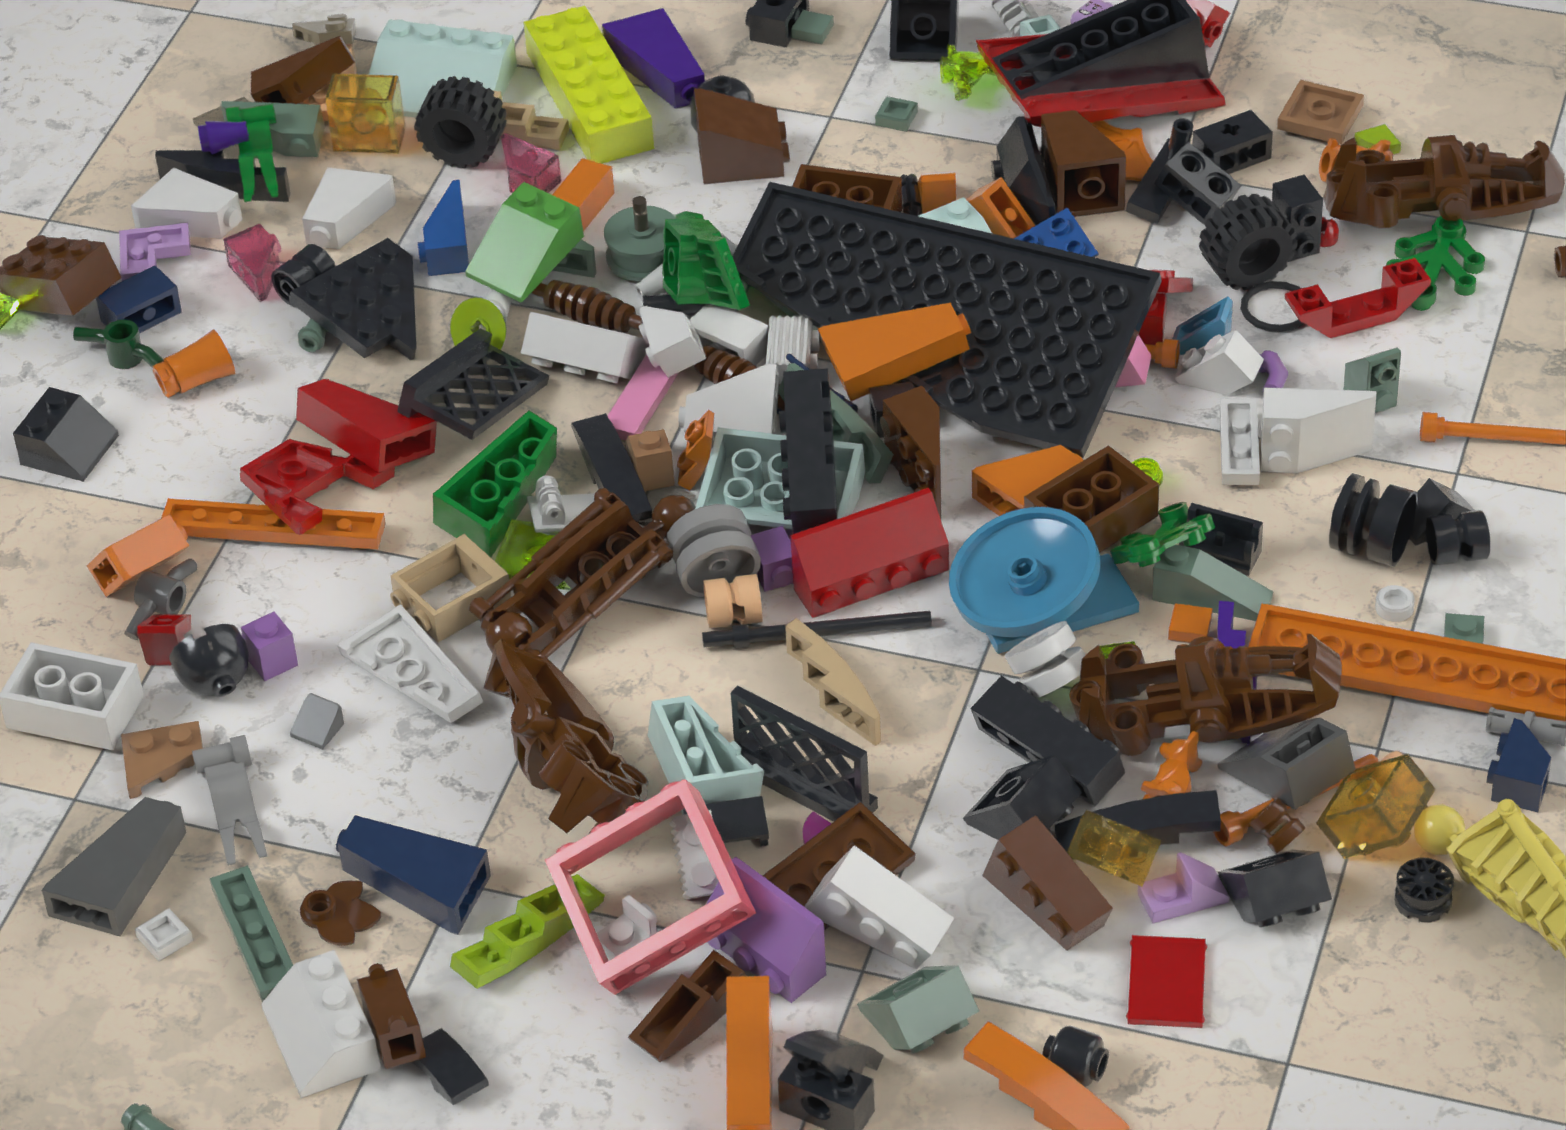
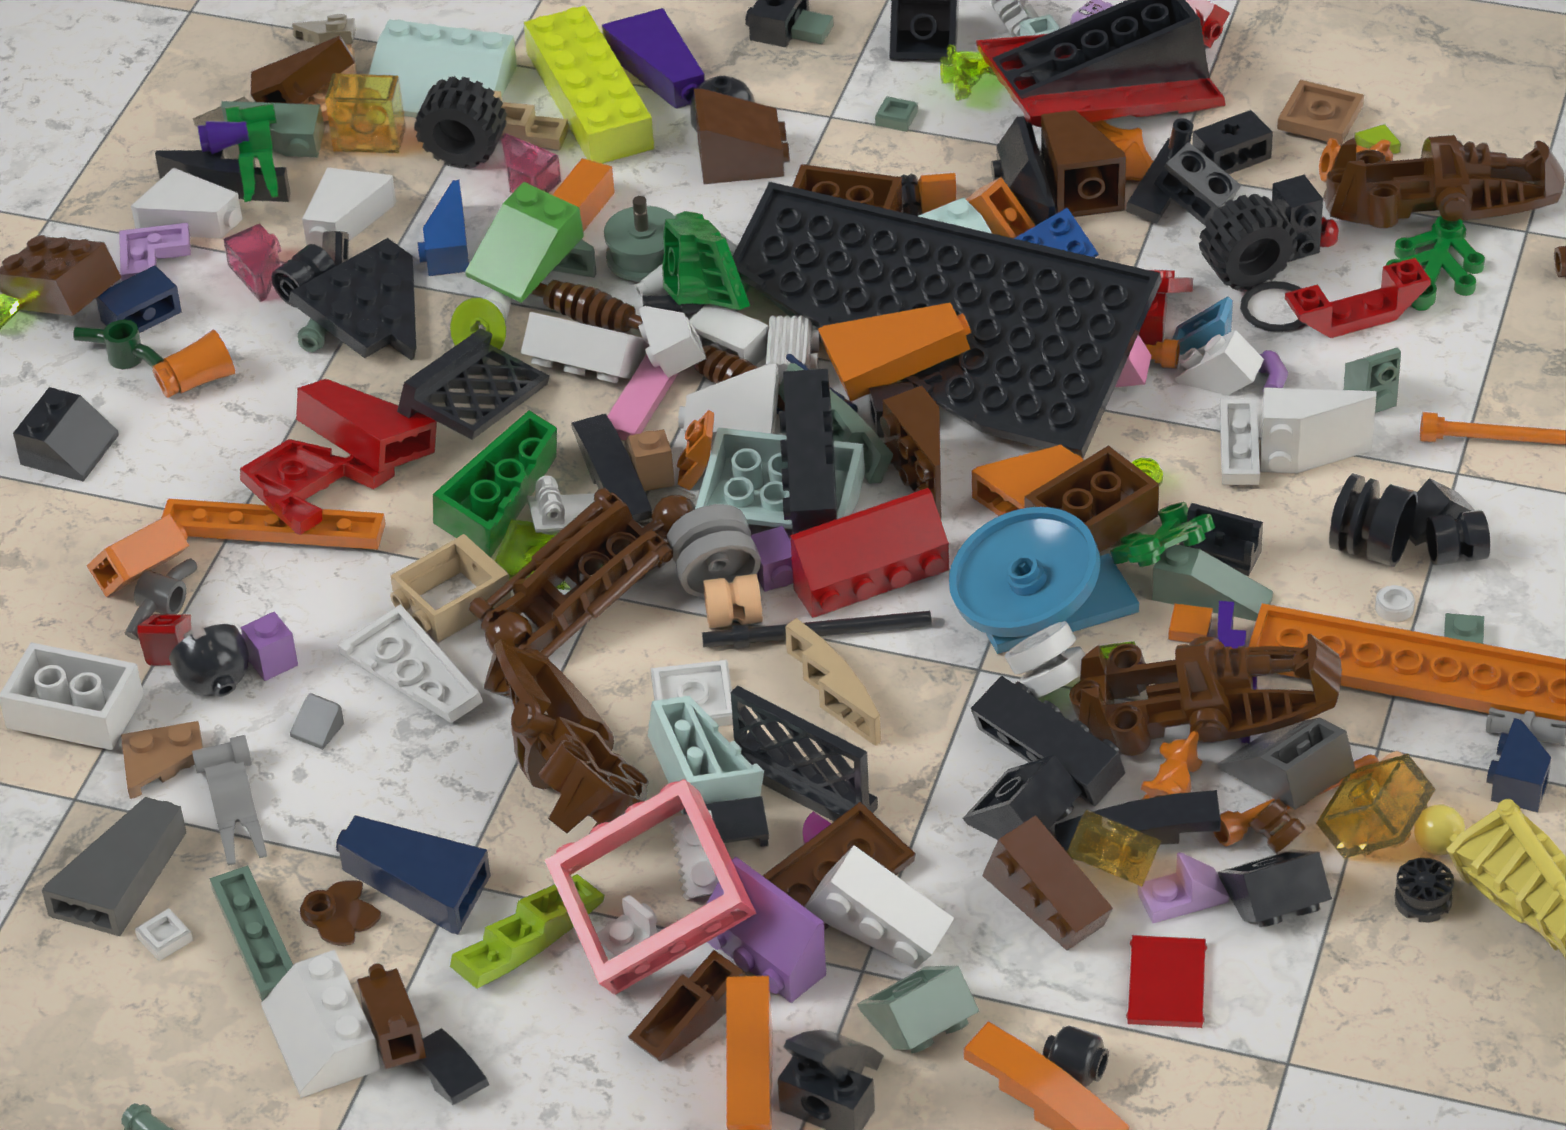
(336, 245): none -> black slope
(704, 682): none -> white tile

